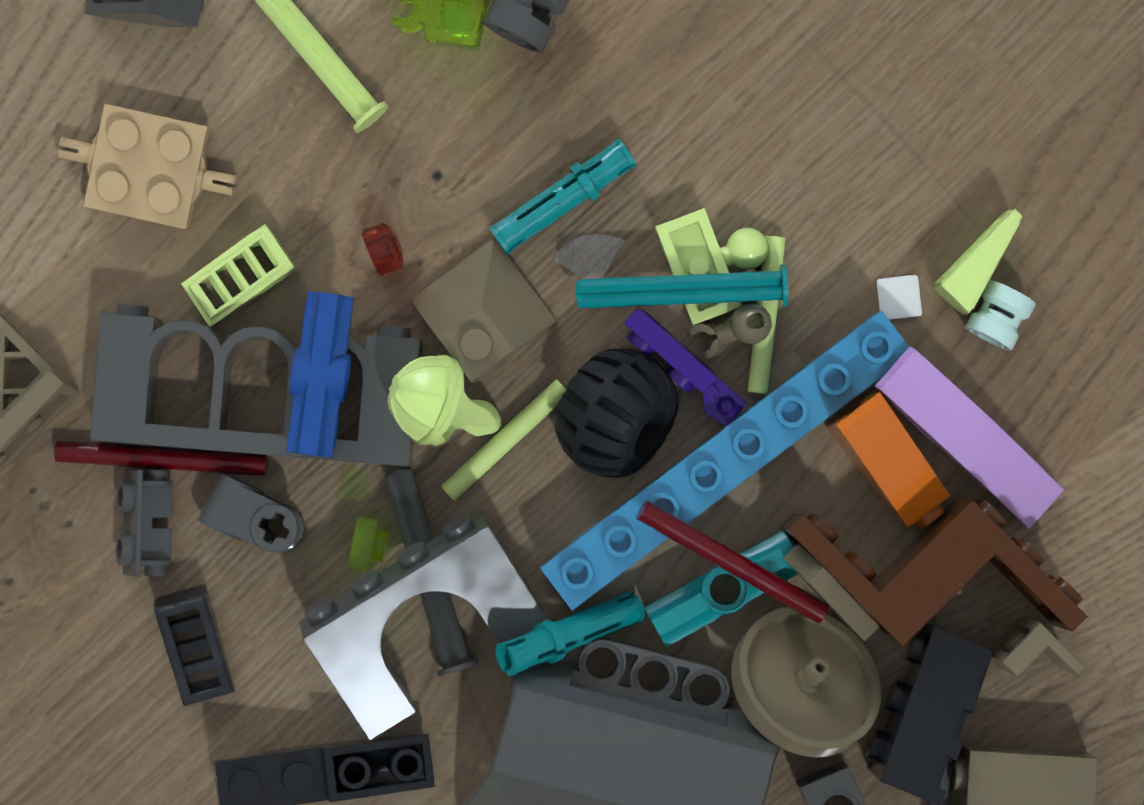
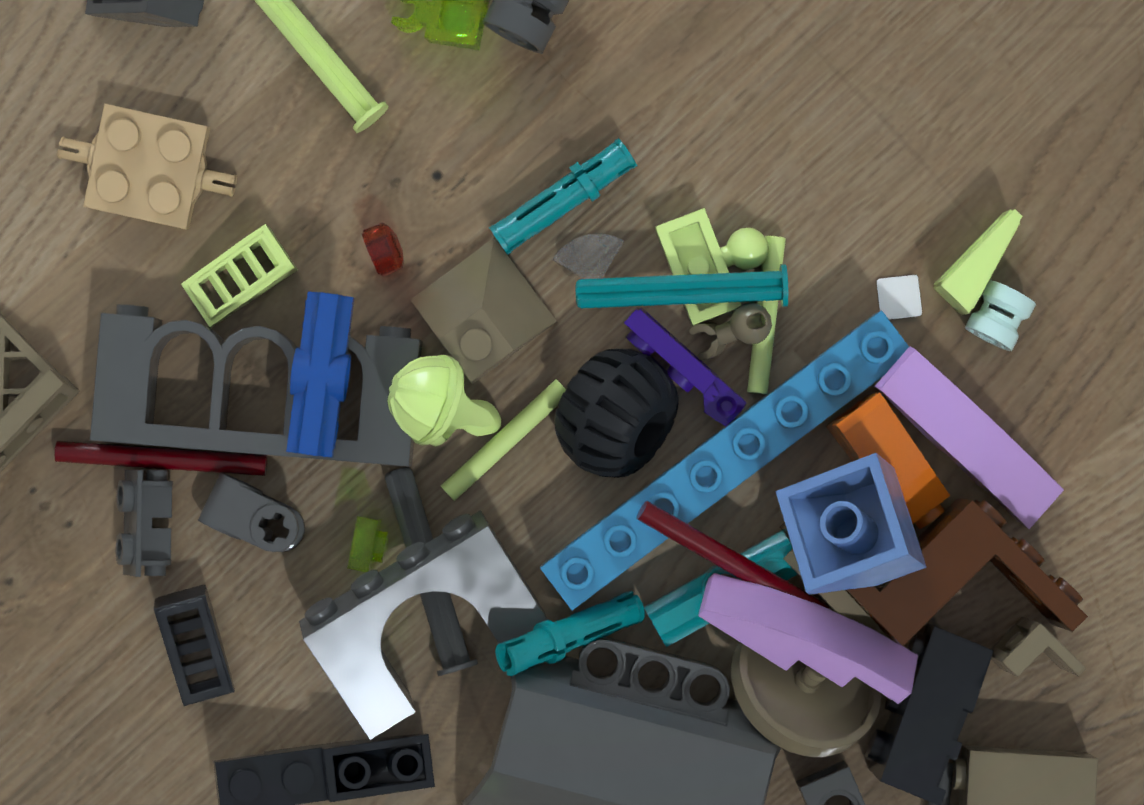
(797, 629): none -> lavender slope
(850, 527): none -> medium blue slope

